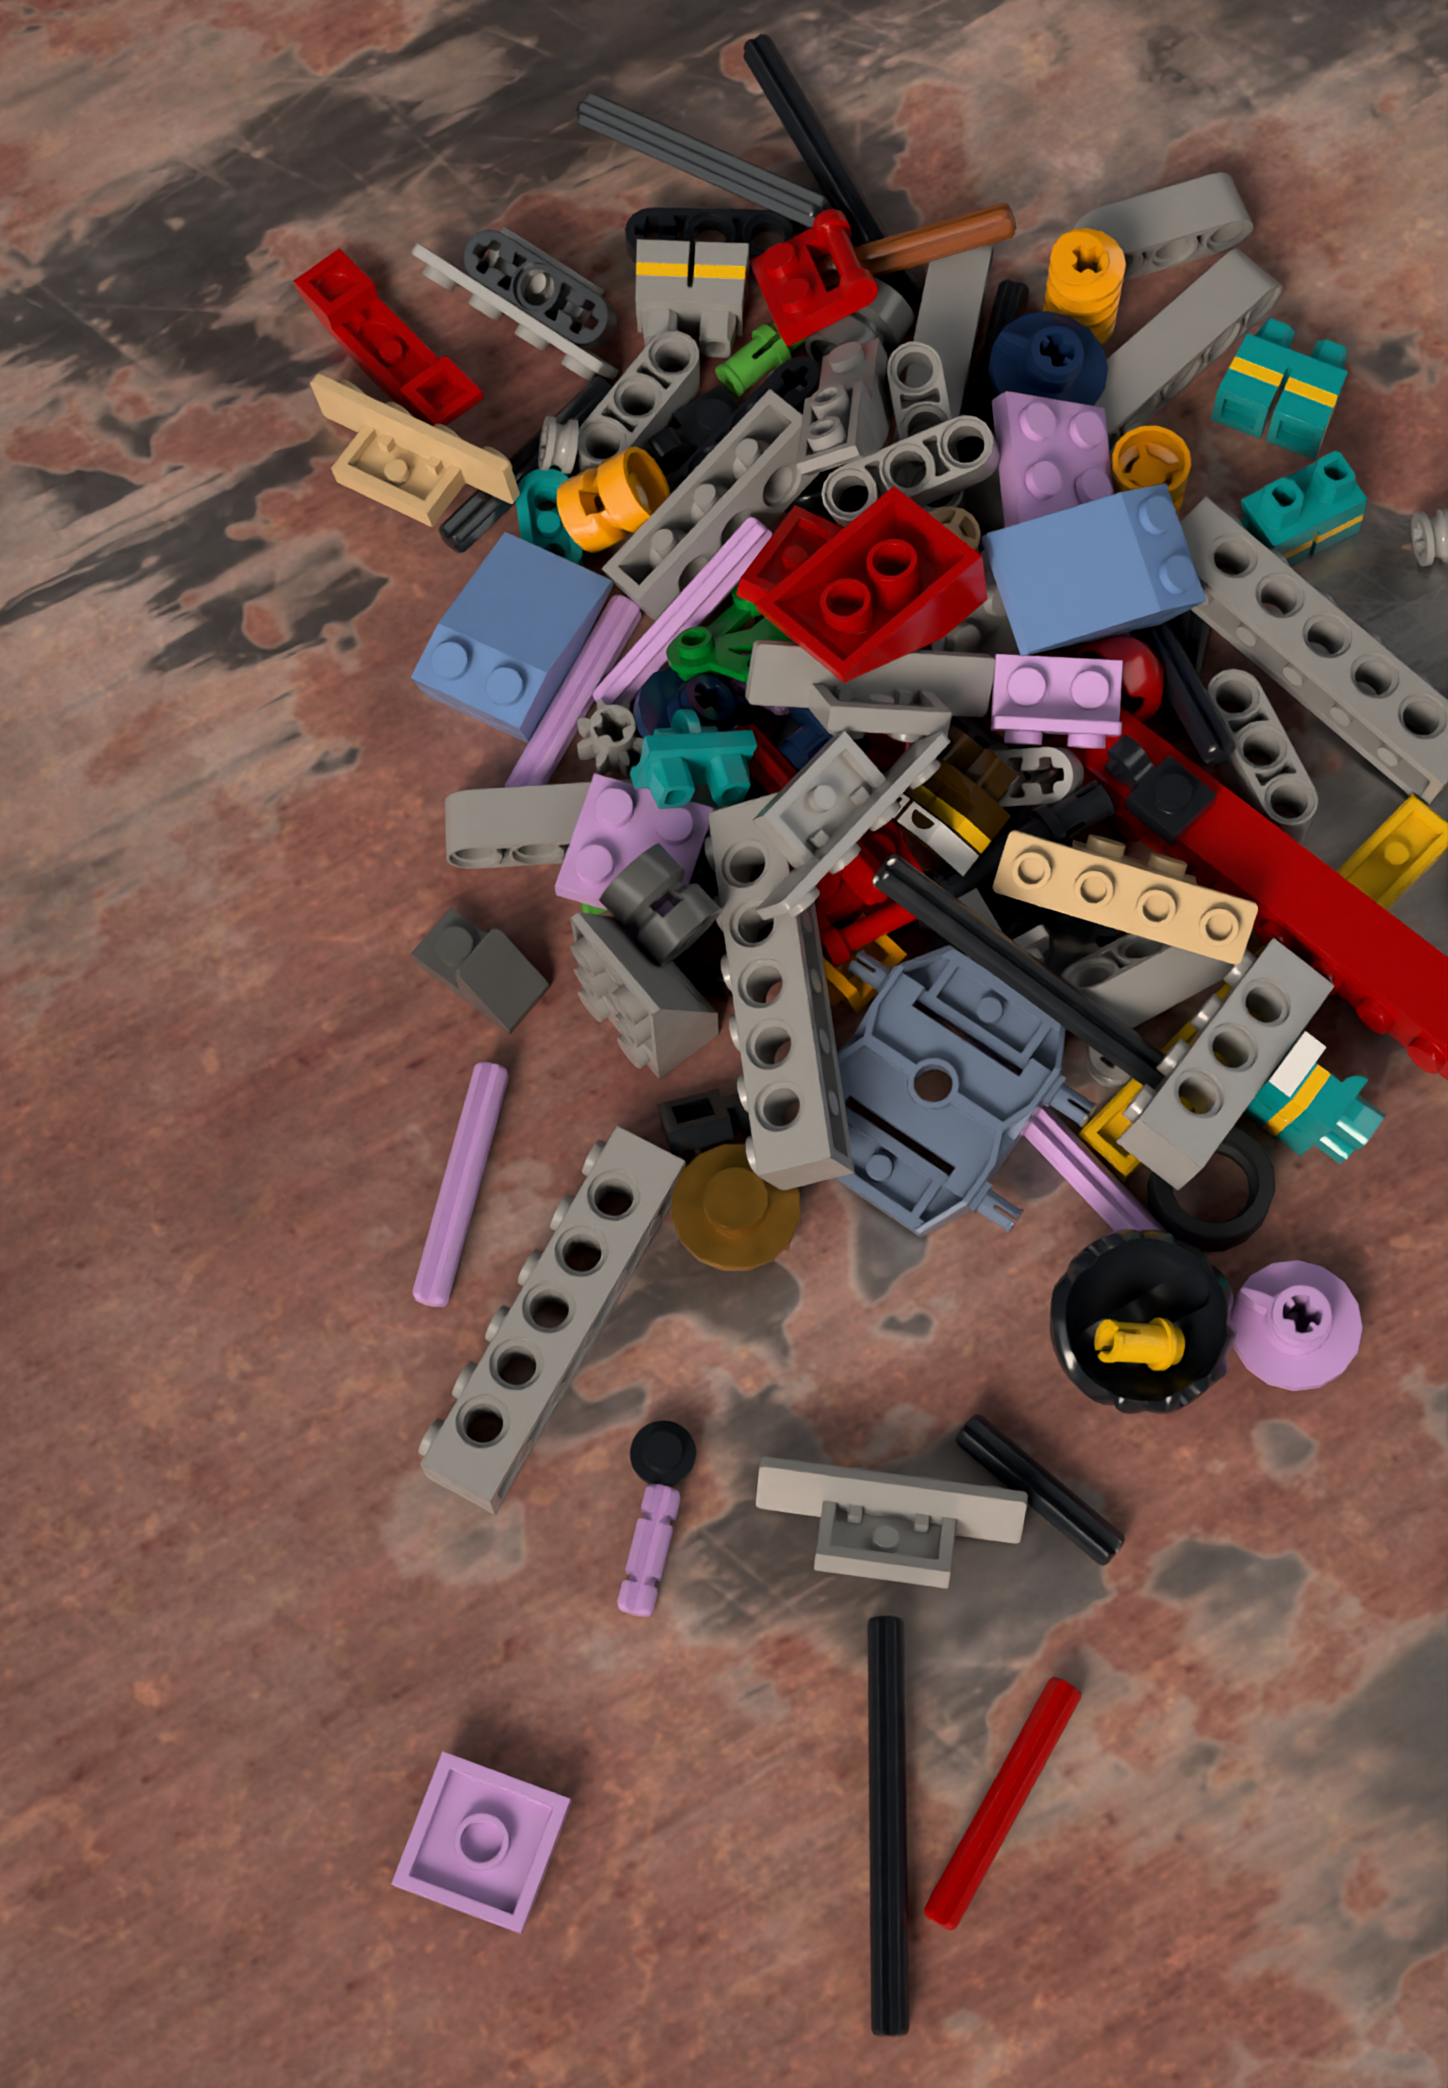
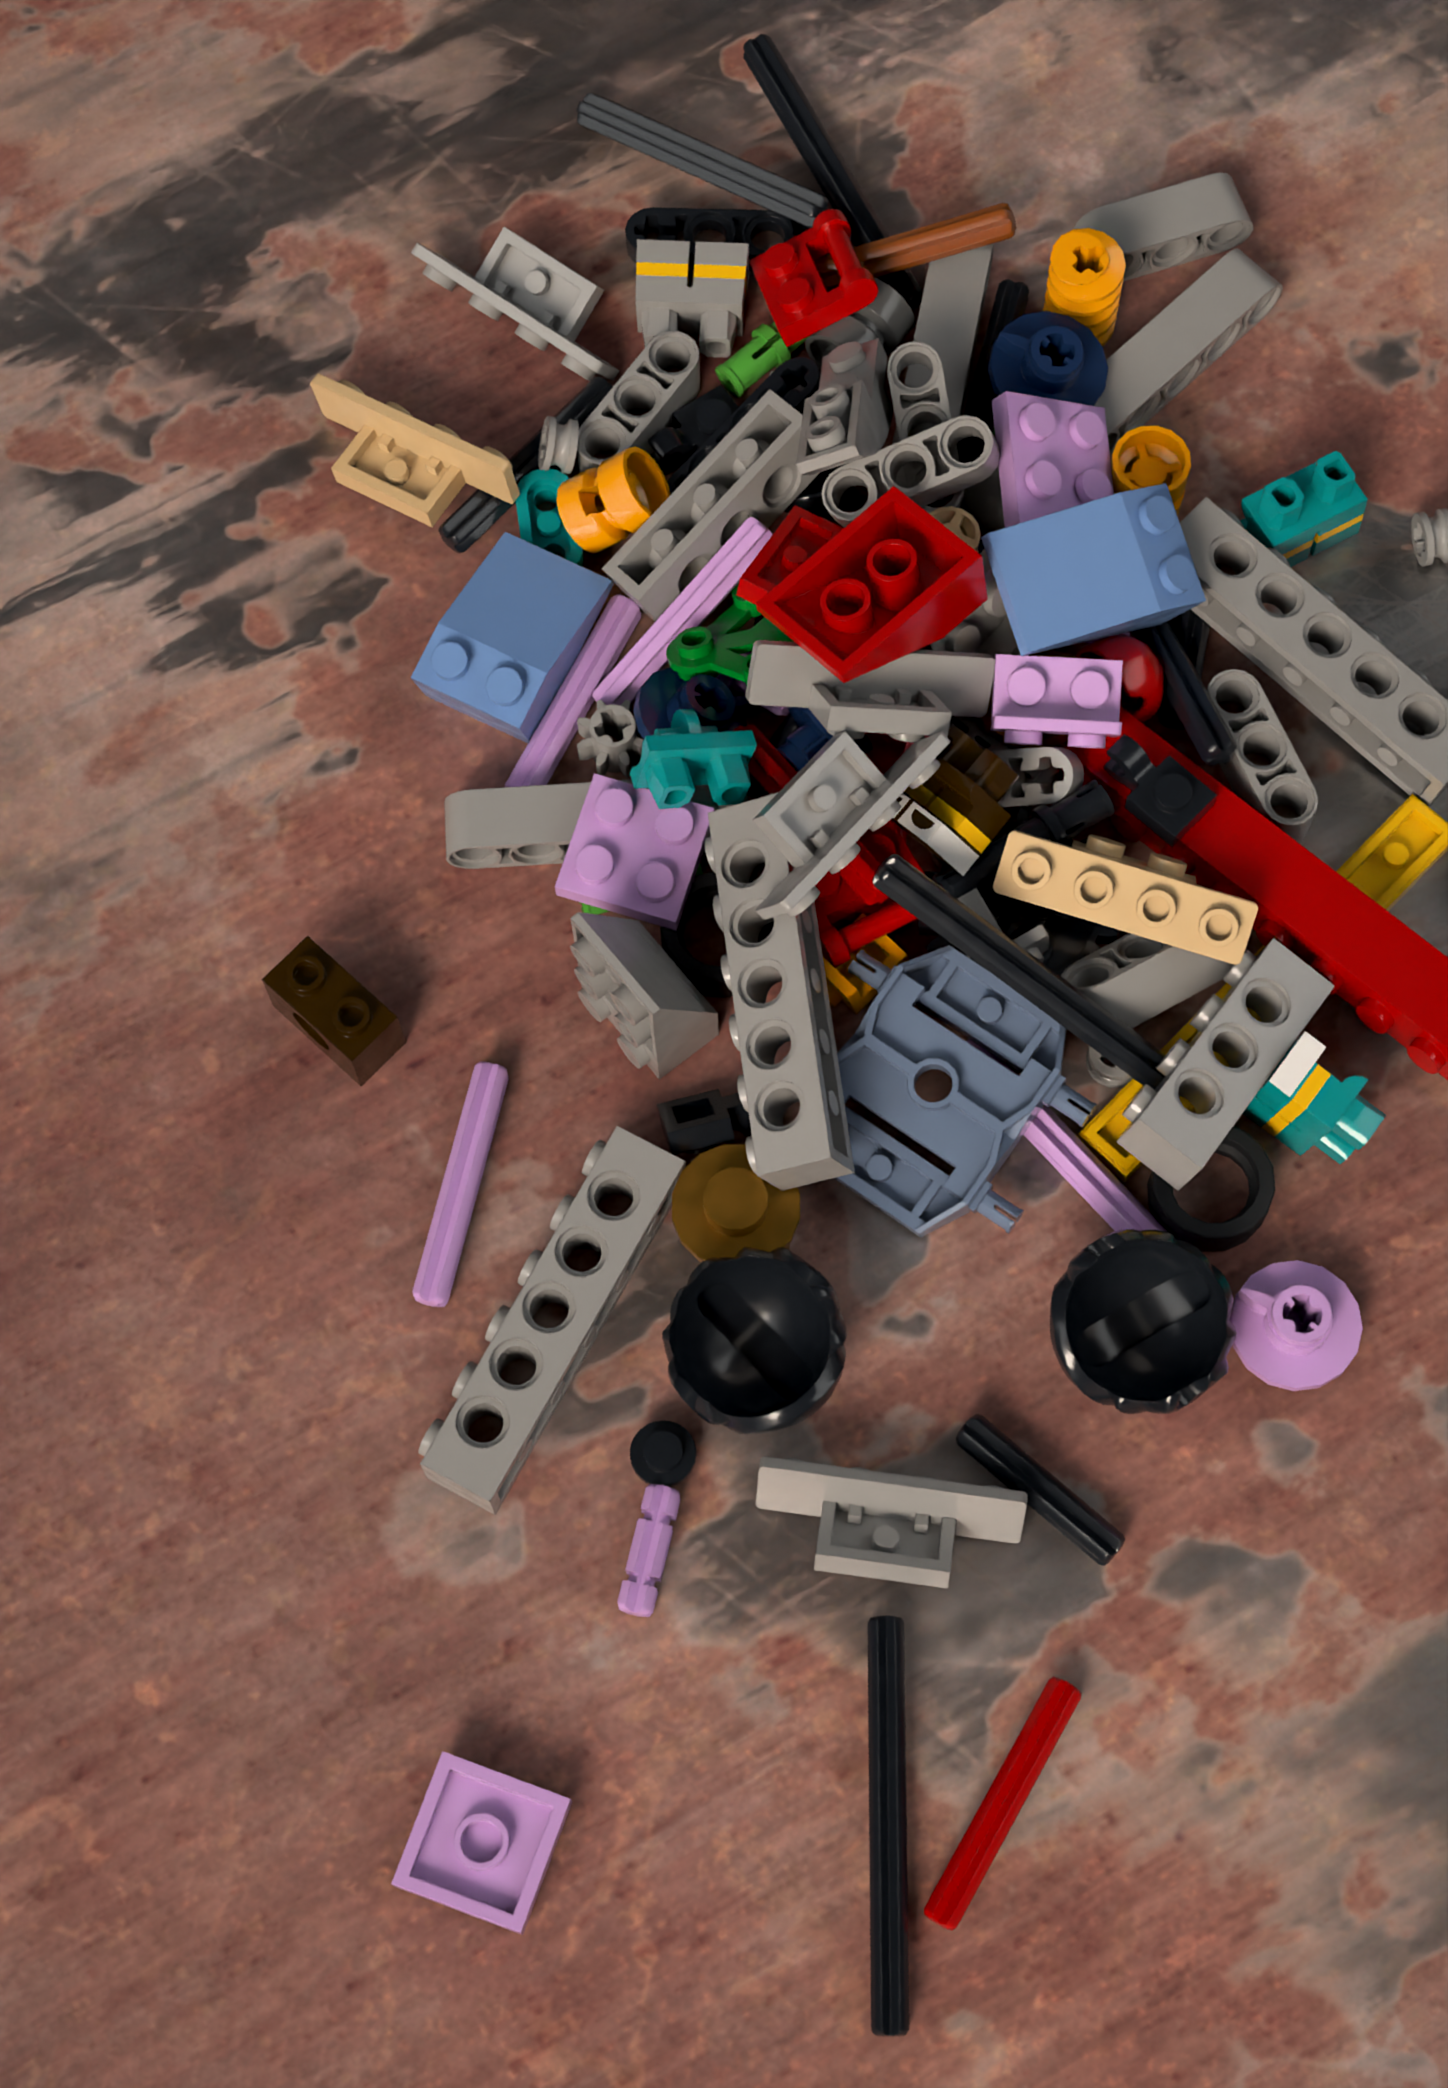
(334, 1010): none -> dark brown brick
(382, 344): red slope -> none
(481, 969): dark grey slope -> none
(517, 294): black beam -> none
(644, 888): dark grey wheel -> none
(755, 1340): none -> black piece
(1154, 1343): yellow pin -> none
(1308, 384): teal hips -> none

